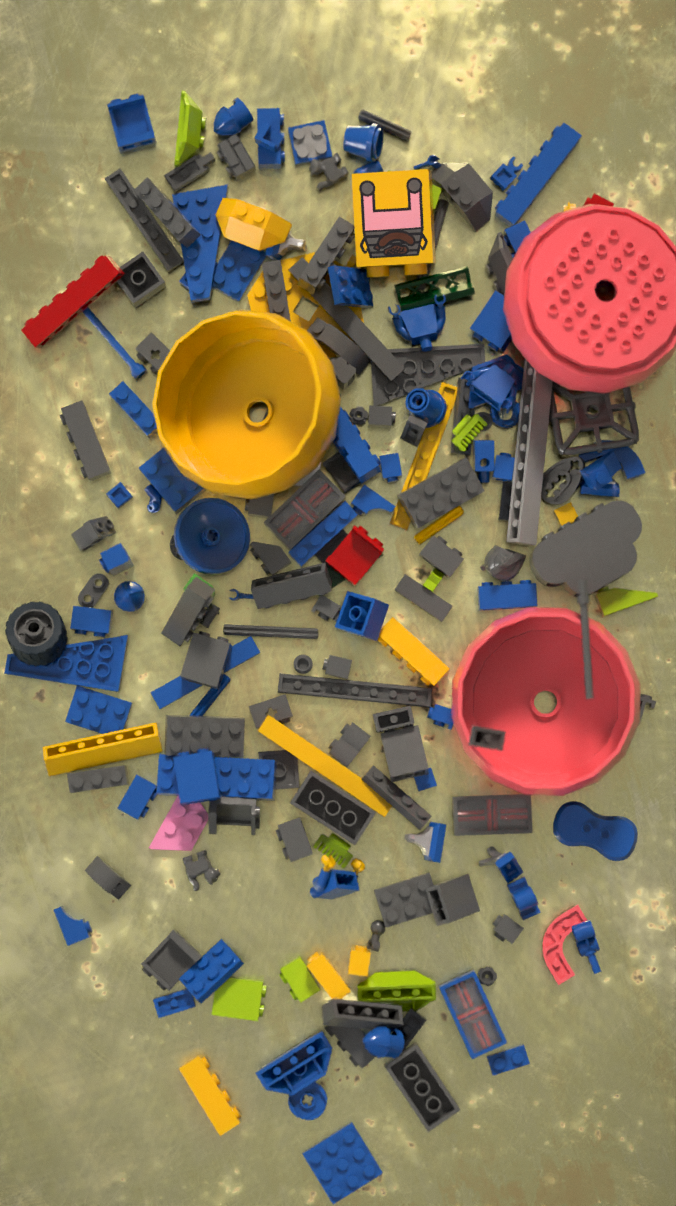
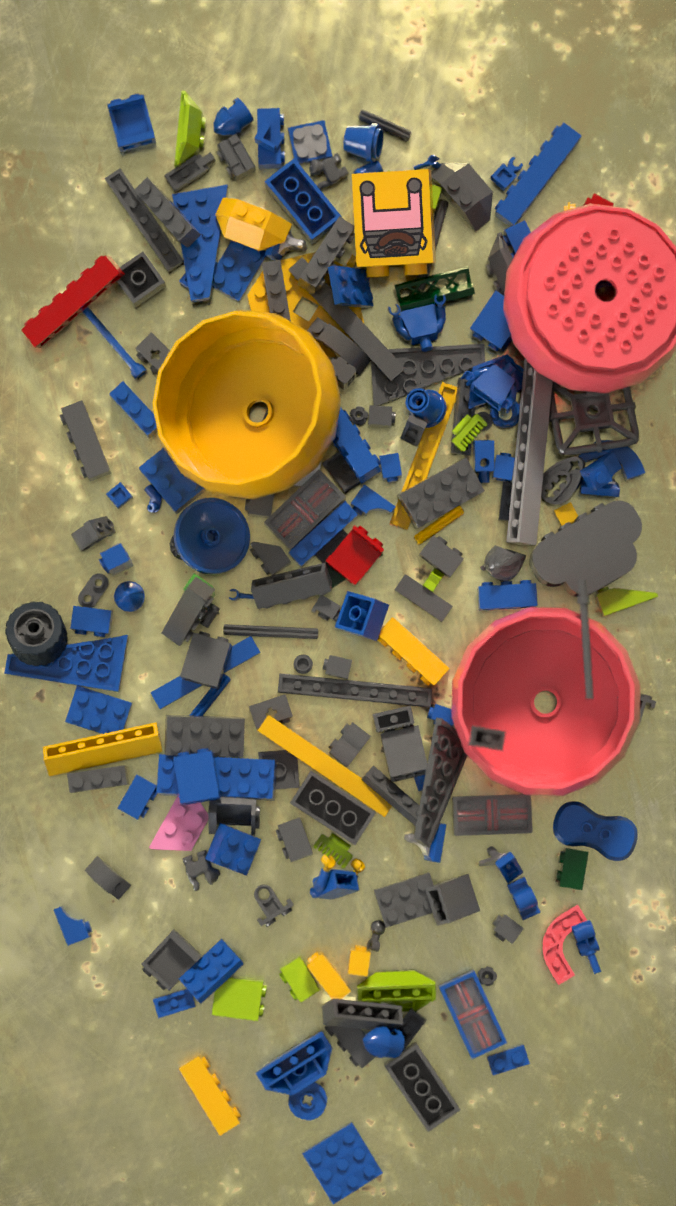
(233, 849): none -> blue brick
(272, 906): none -> dark grey pin
(302, 201): none -> blue brick
(442, 773): none -> dark grey wing
(572, 868): none -> dark green brick

